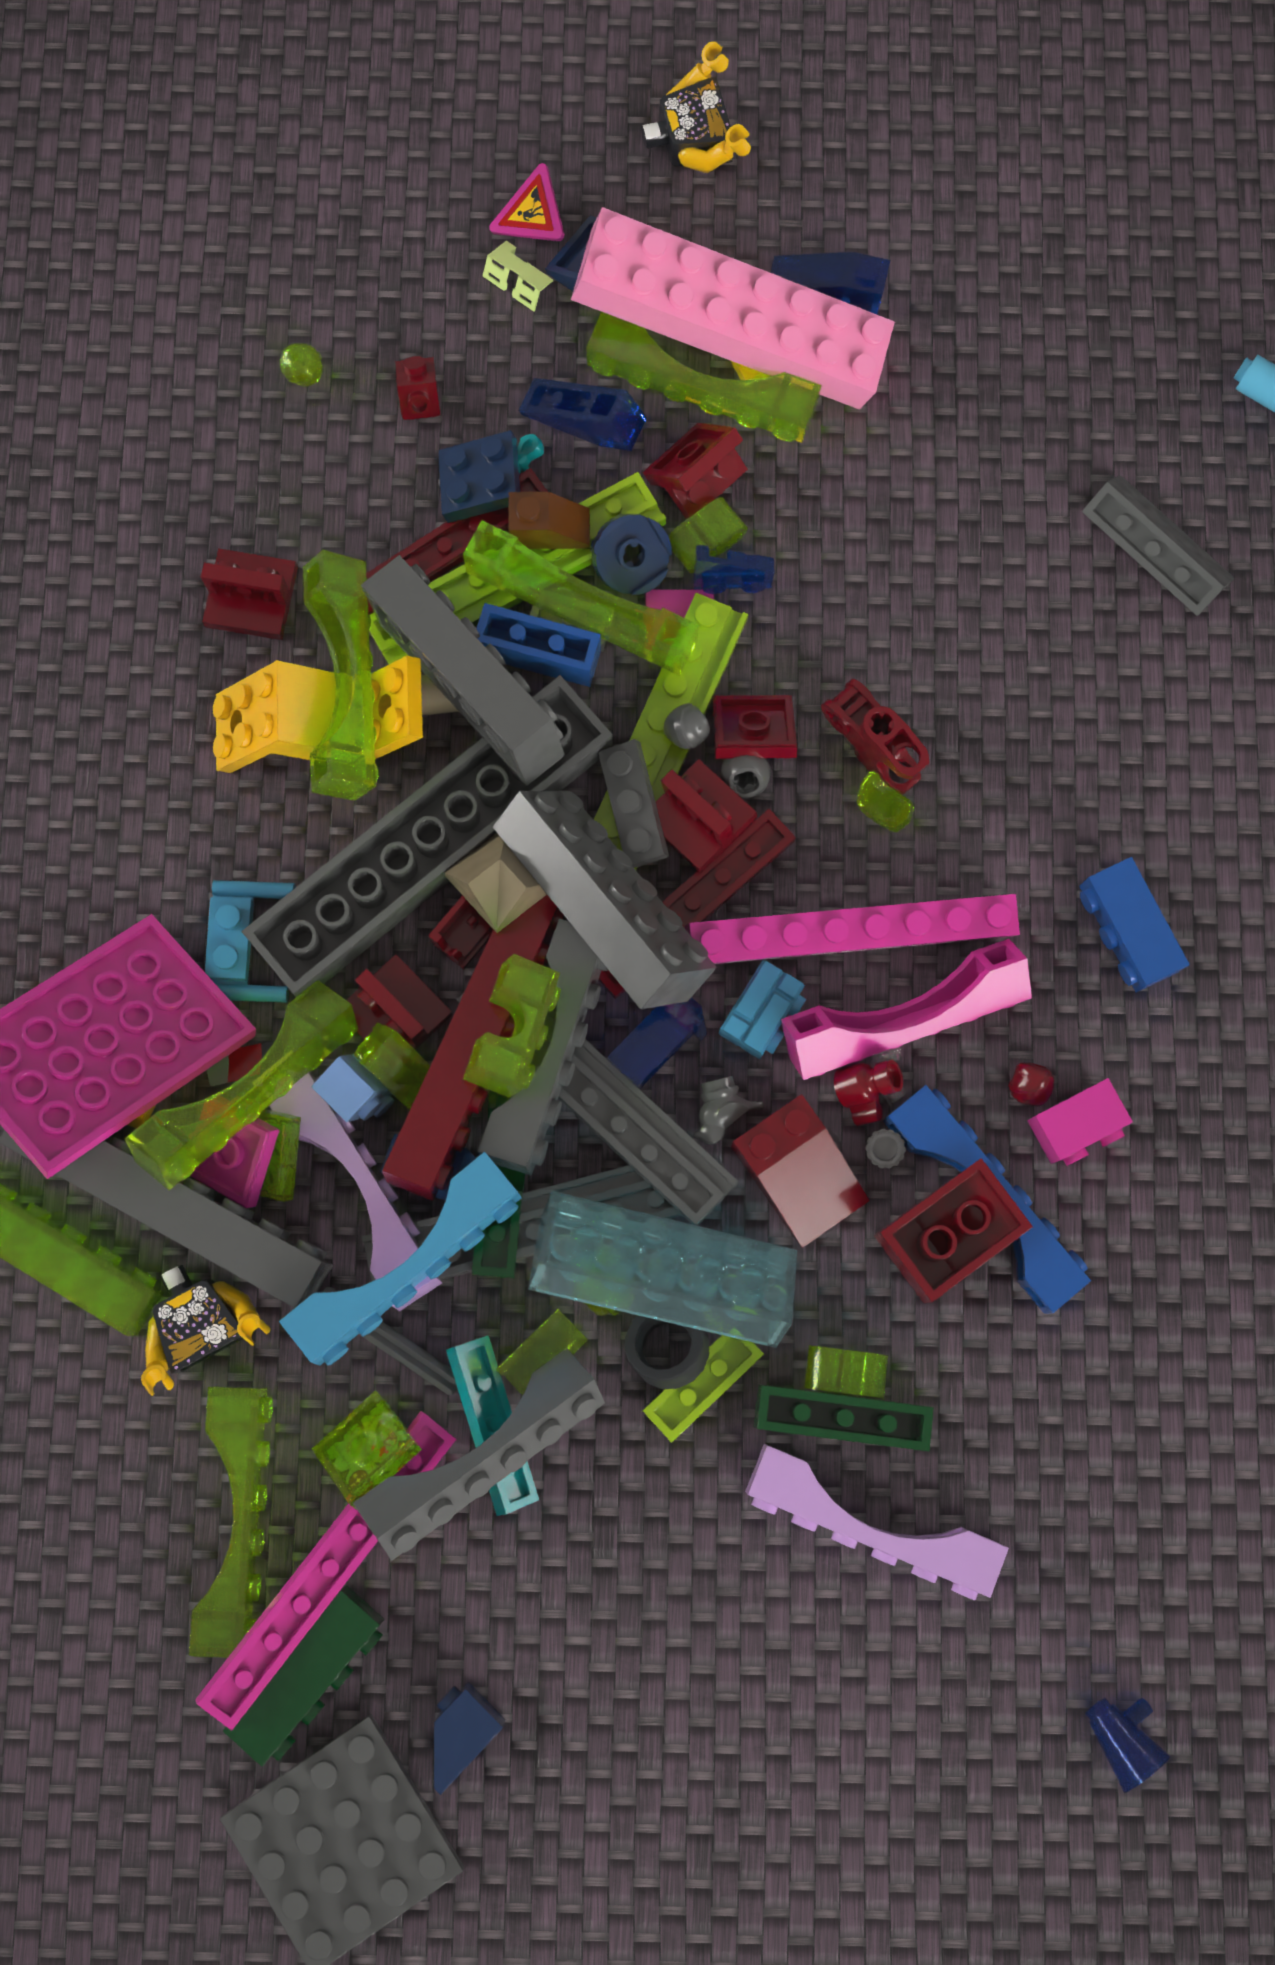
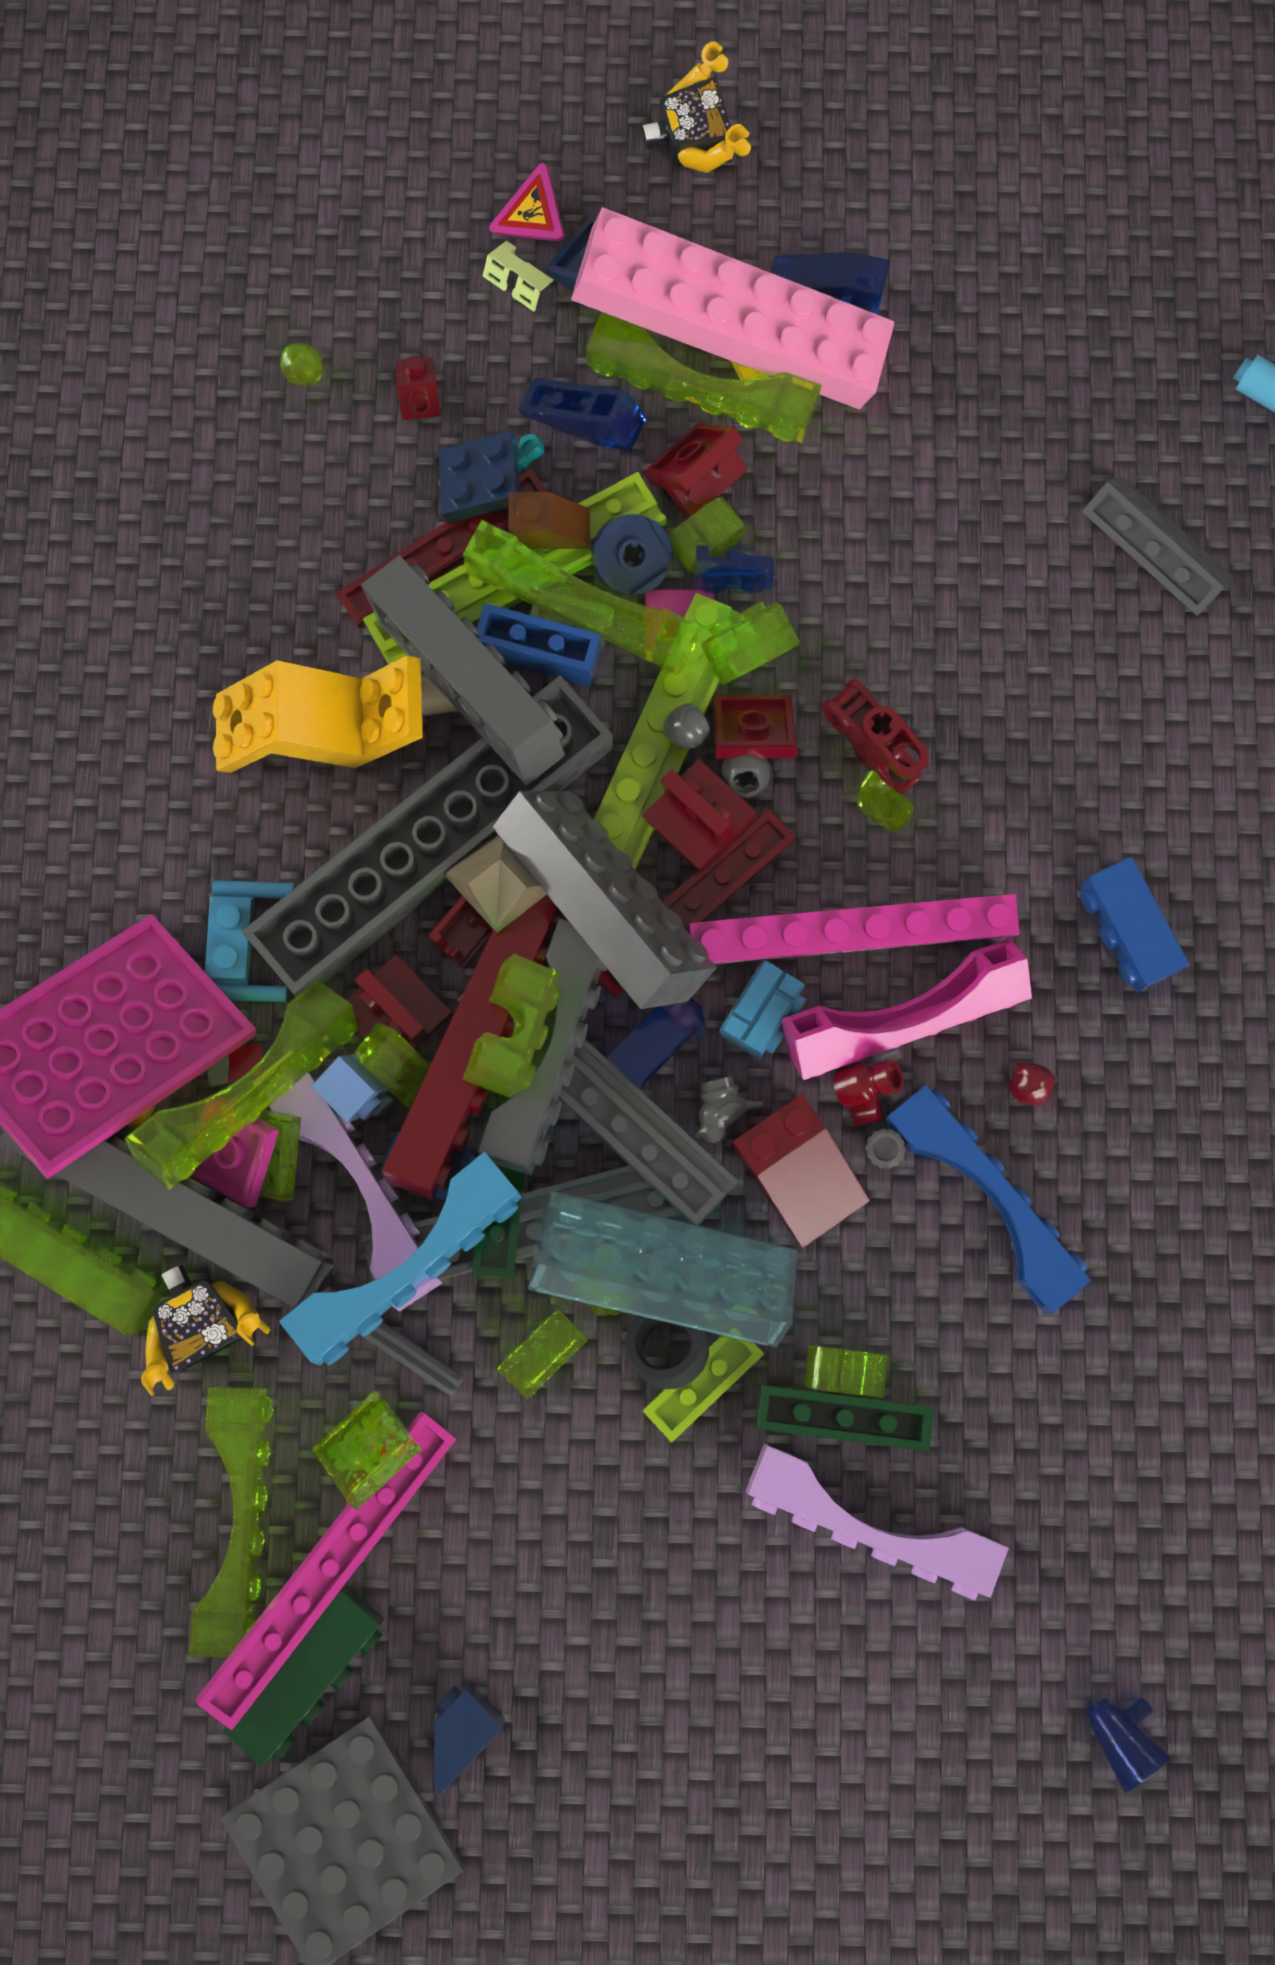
(248, 593): dark red bracket -> none
(345, 756): clear neon green arch -> none
(414, 1505): dark grey arch -> none
(486, 1411): teal plate -> none
(633, 803): dark grey plate -> none
(750, 642): none -> clear neon green brick
(953, 1231): dark red slope -> none
(1081, 1122): dark pink brick -> none

